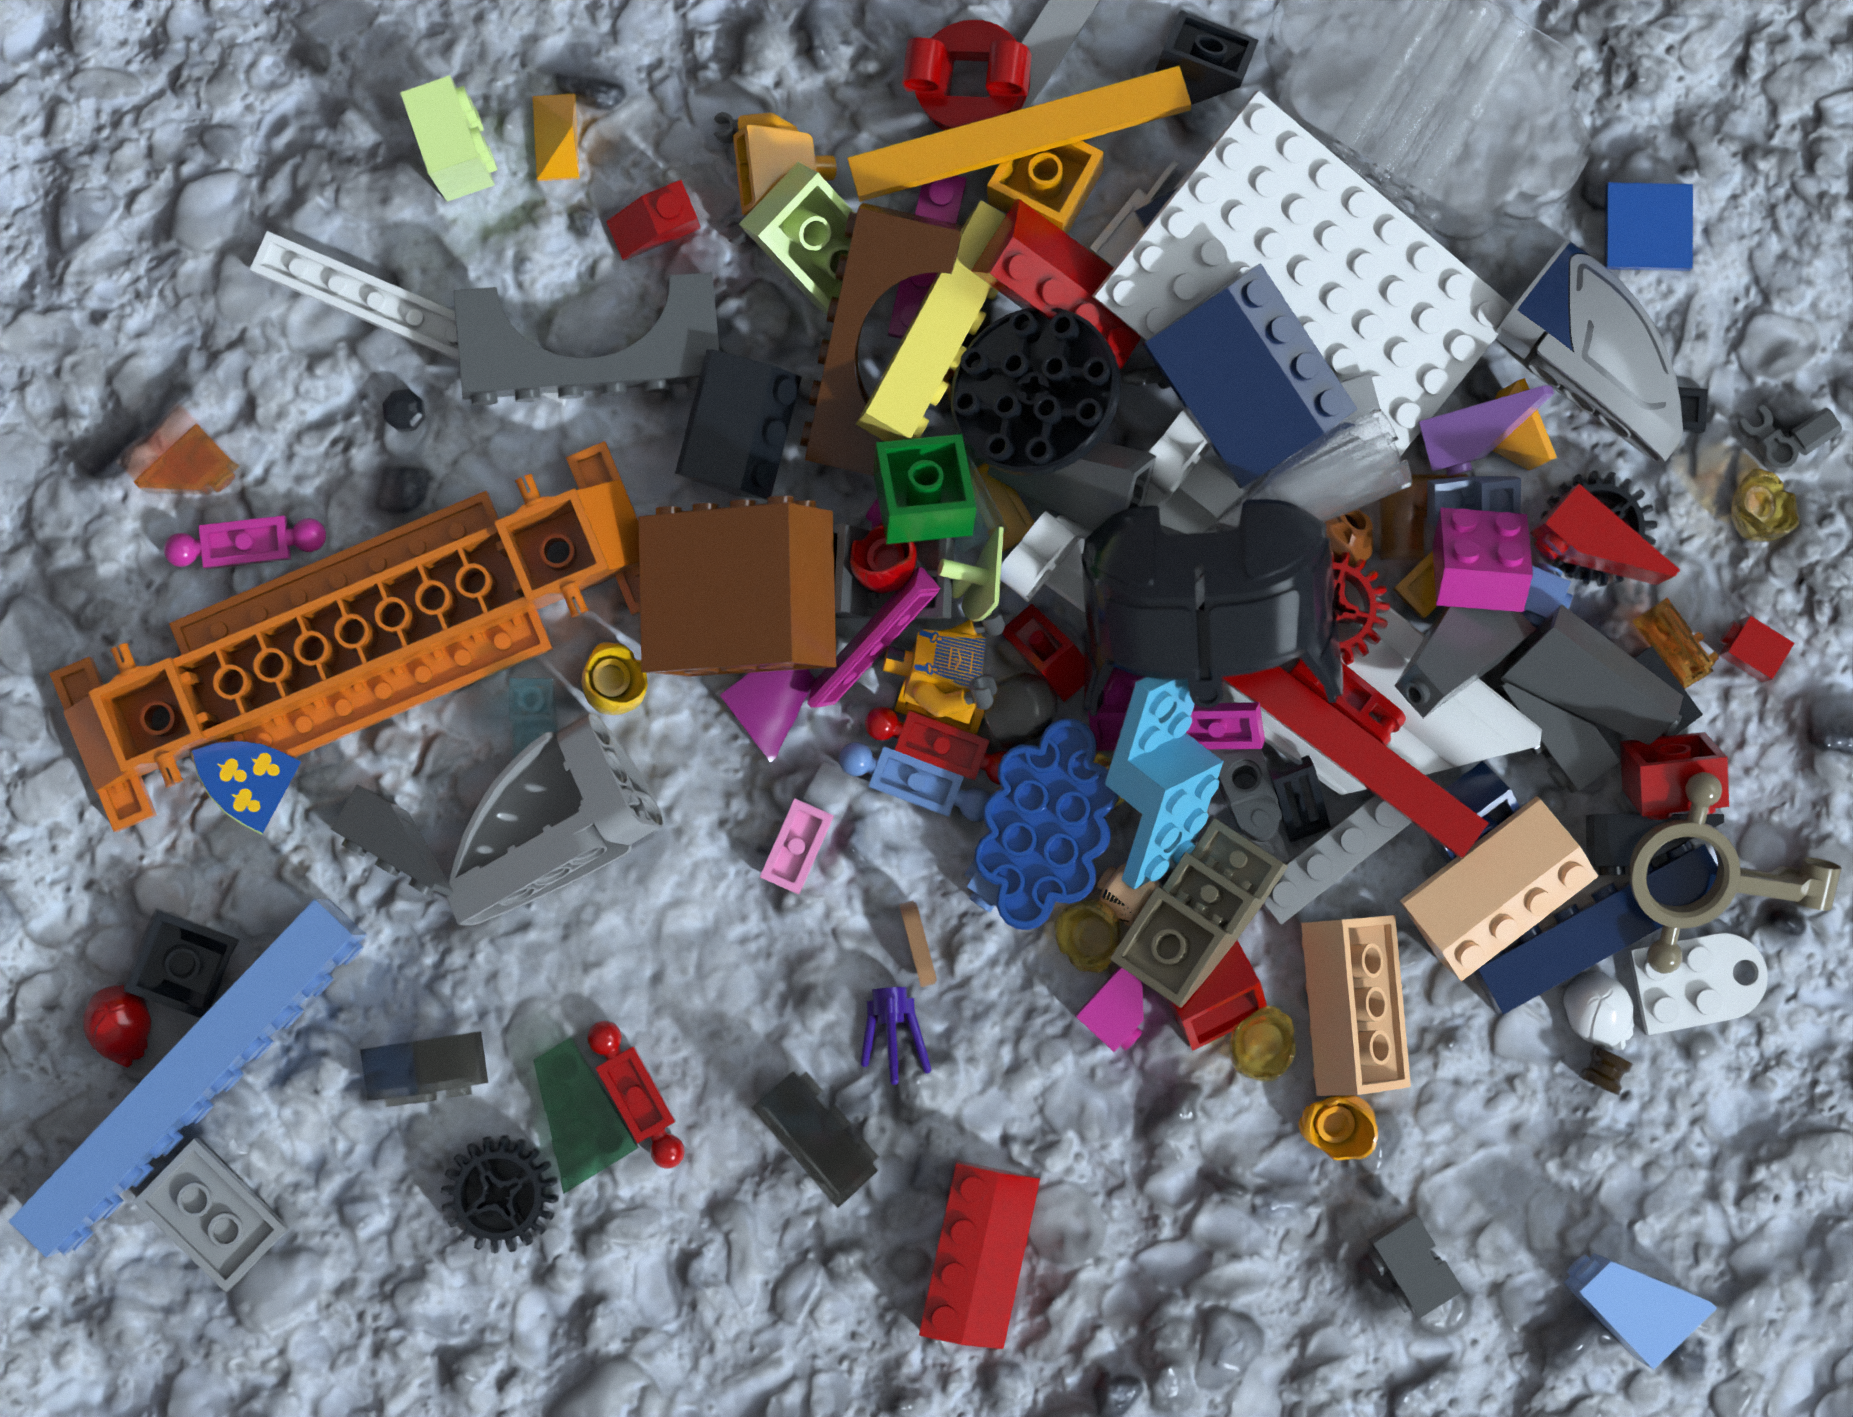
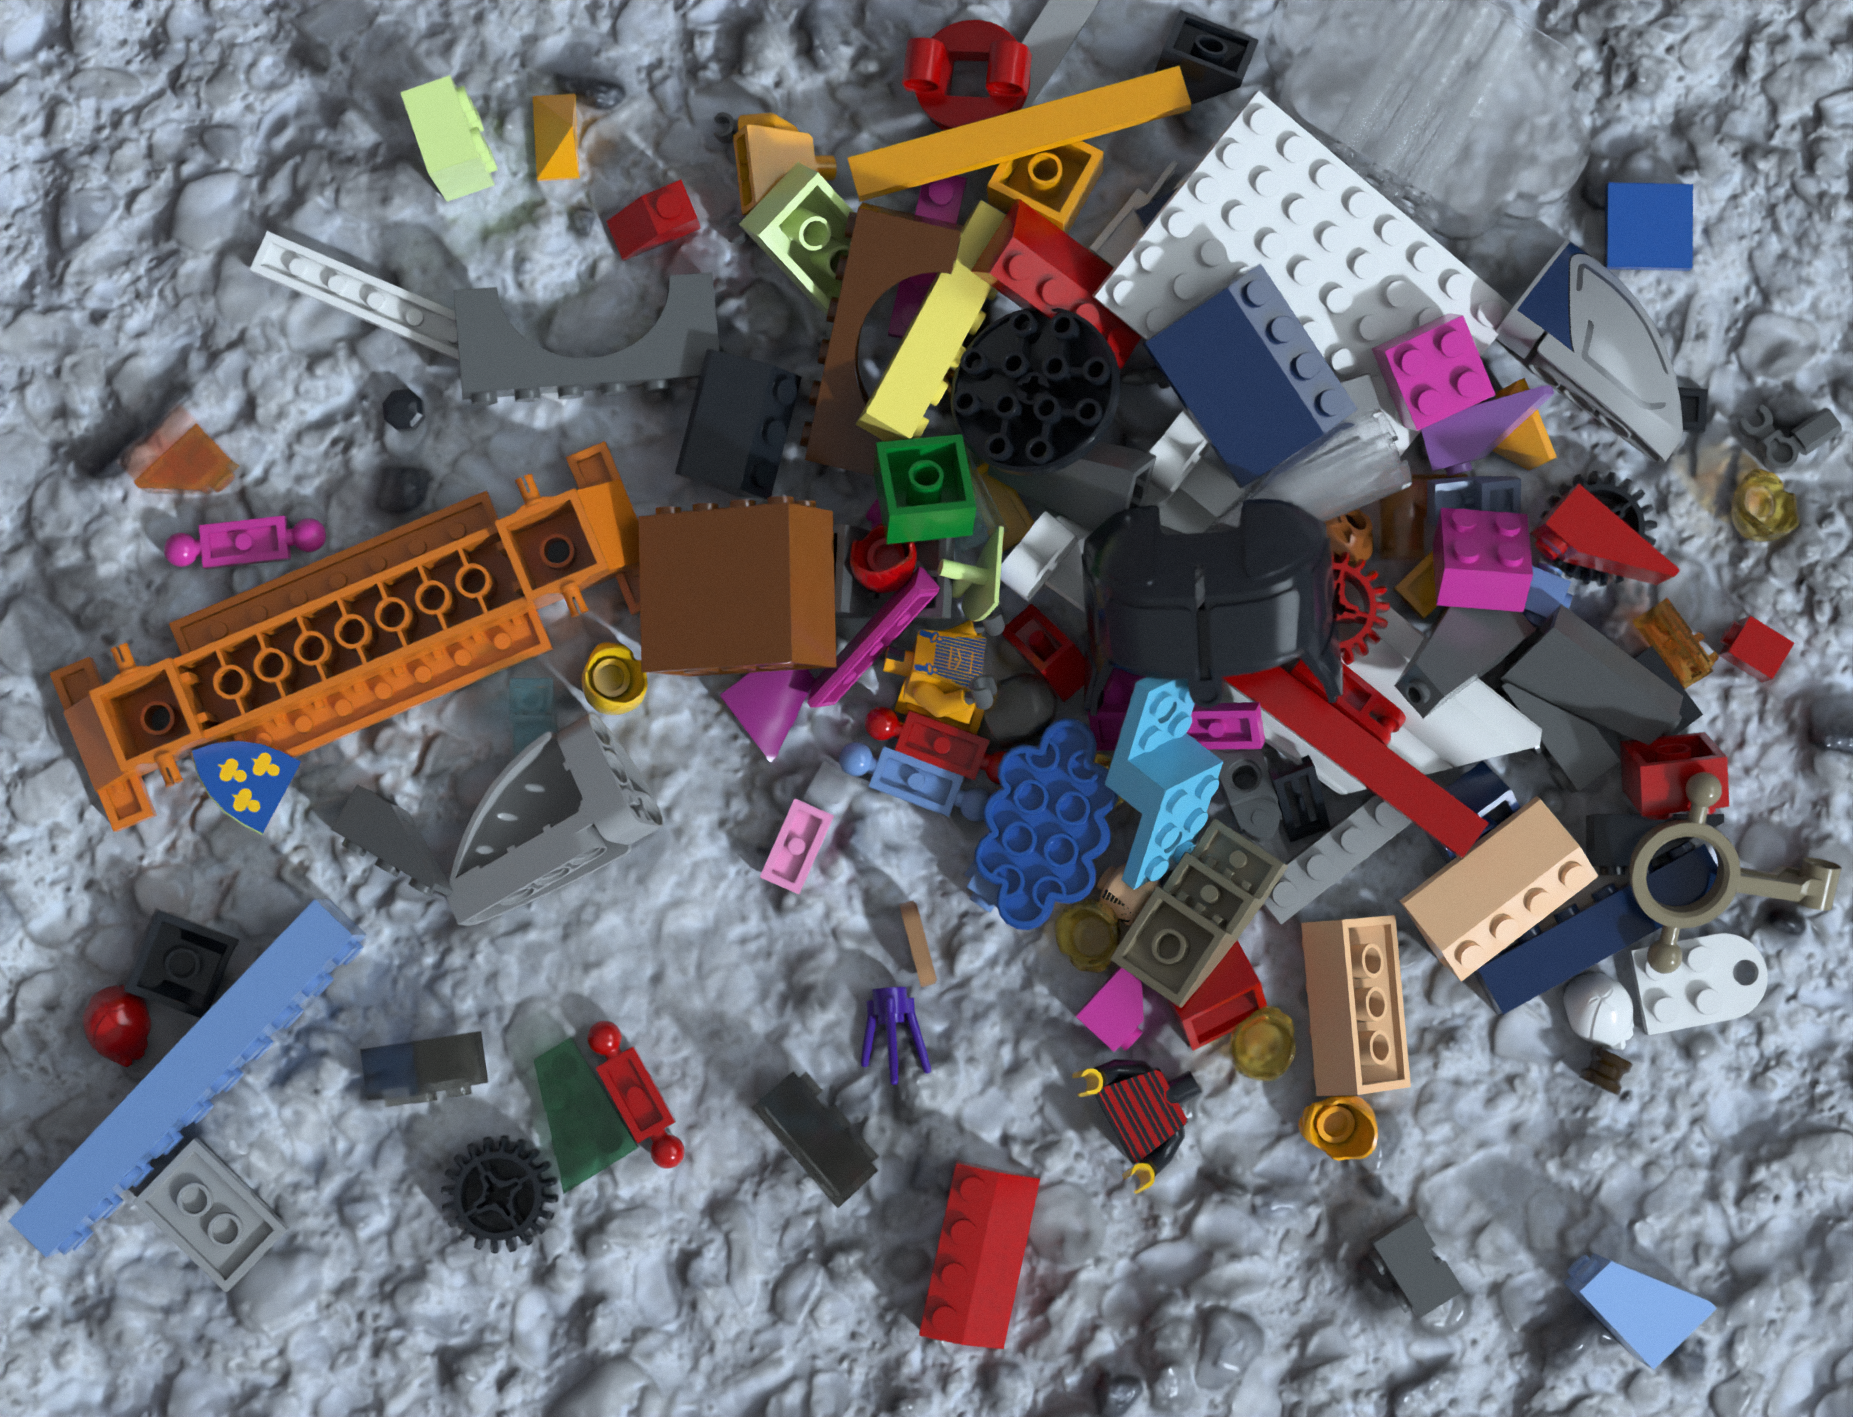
(1142, 1112): none -> torso
(1433, 371): none -> dark pink brick

